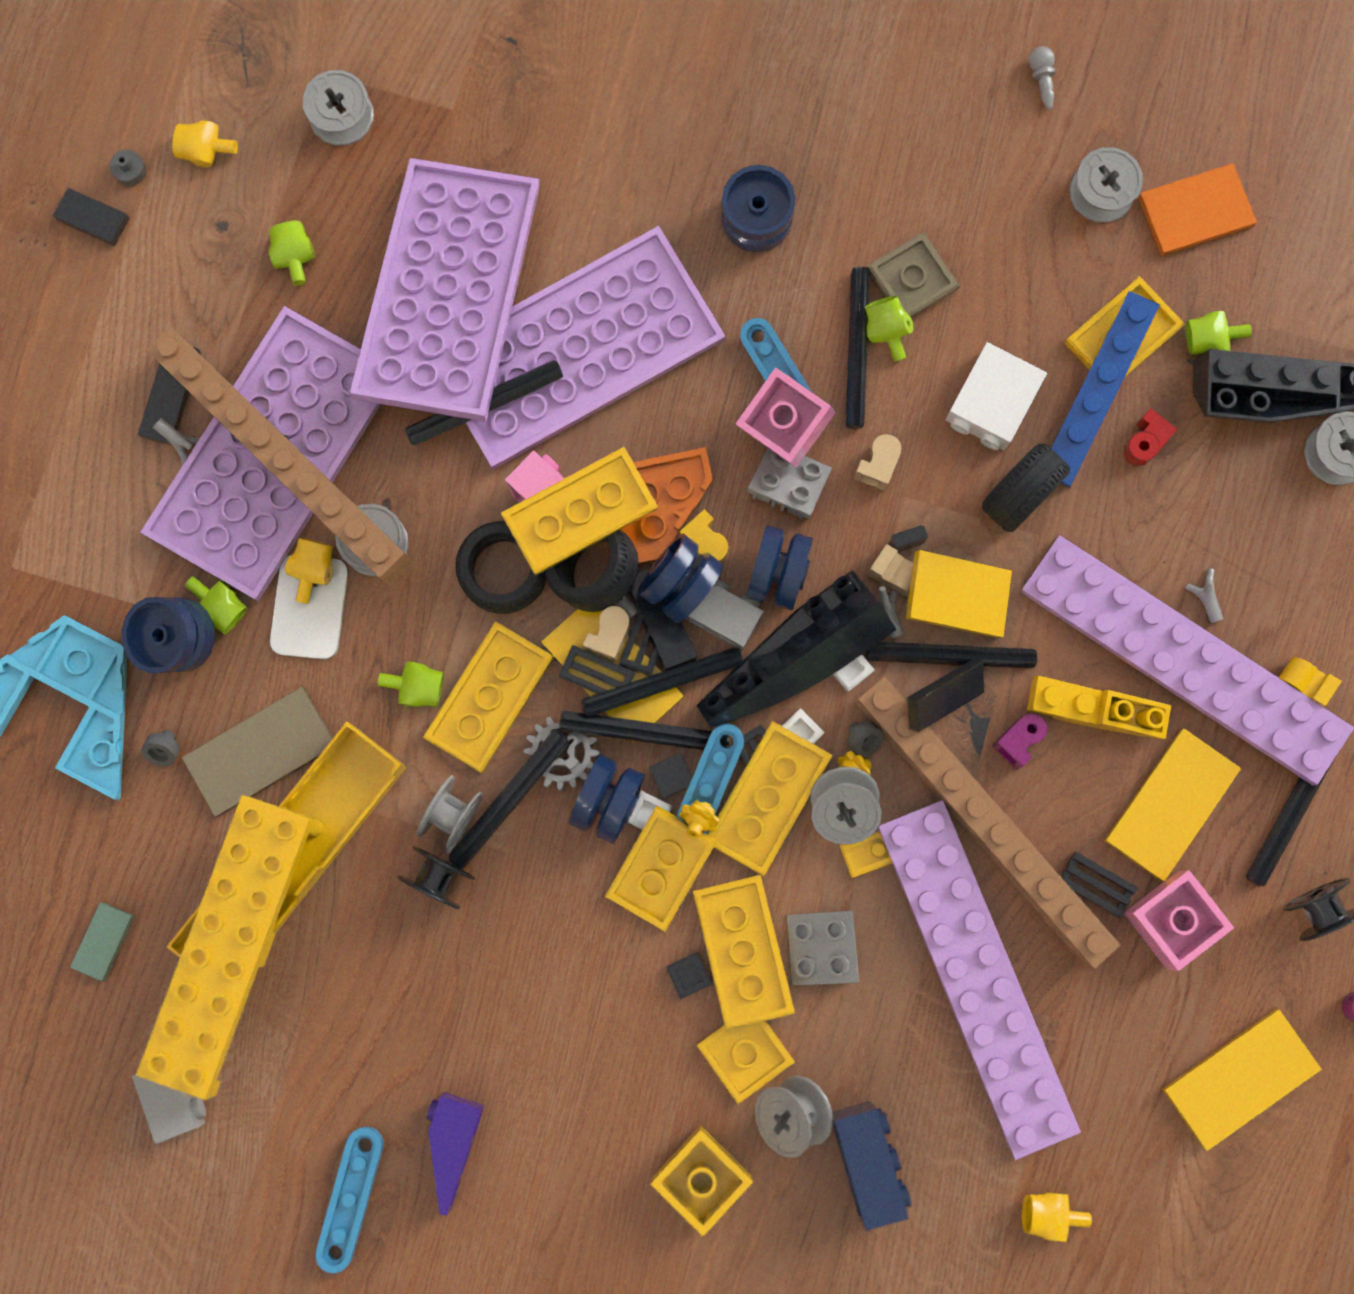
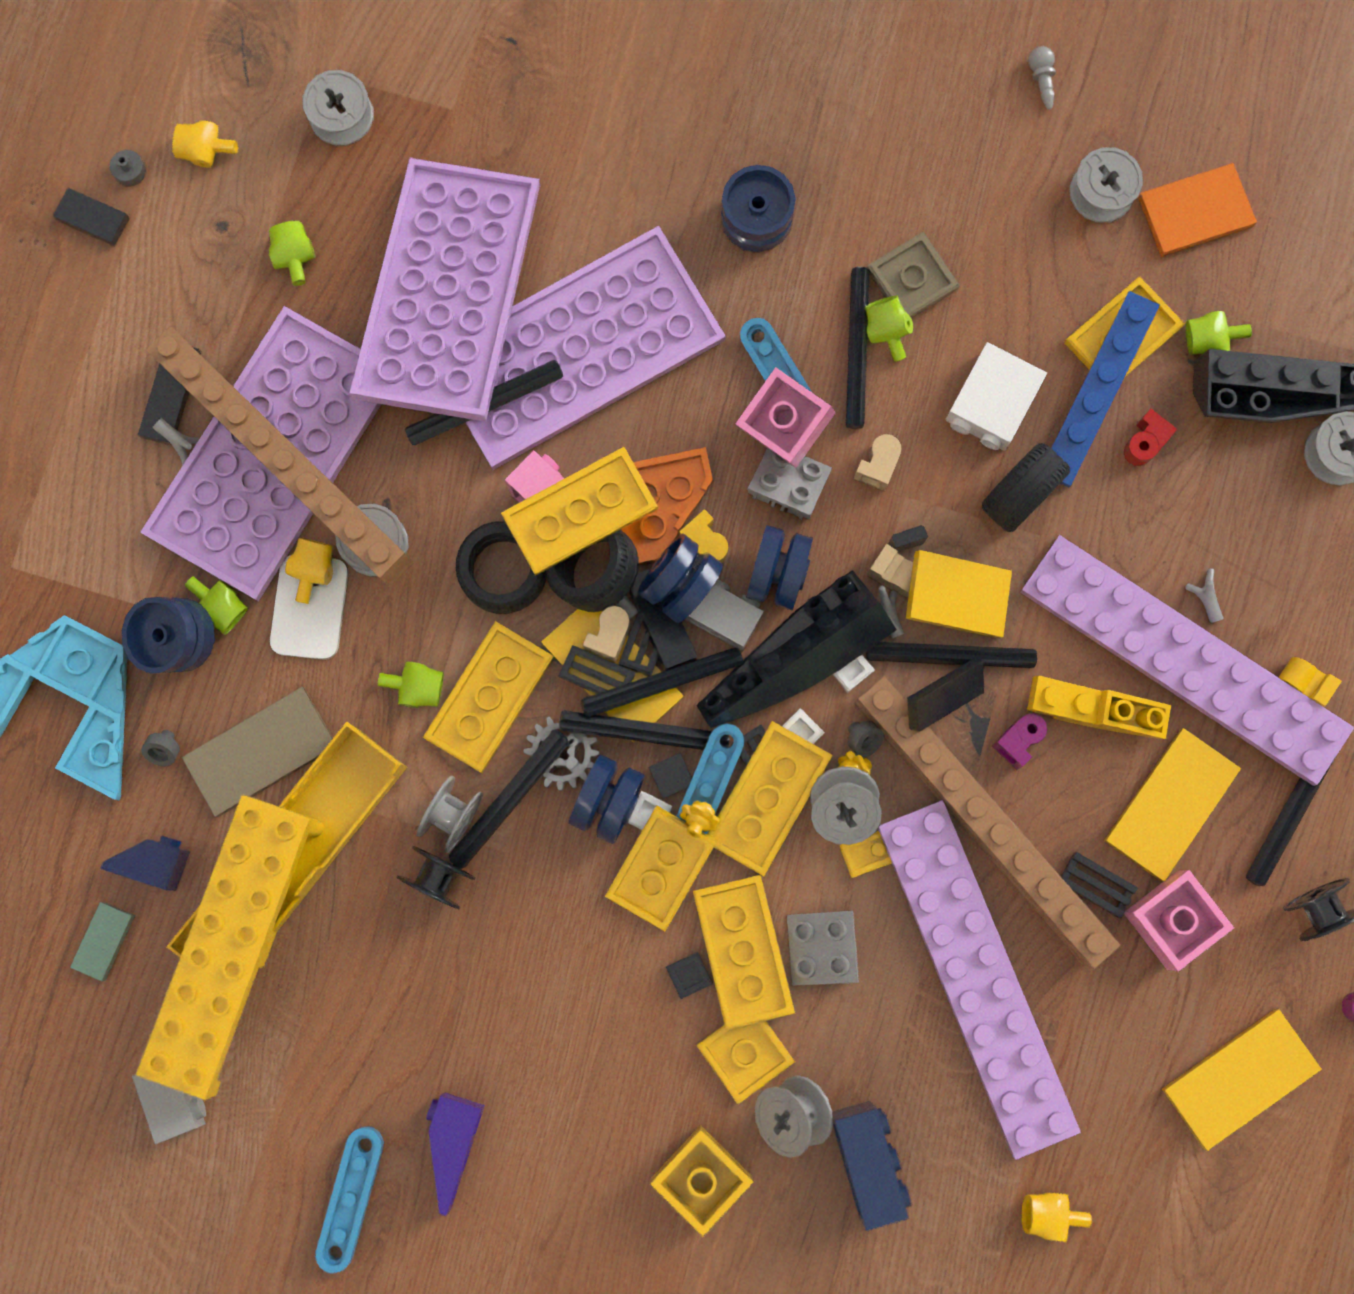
(151, 863): none -> clear blue slope

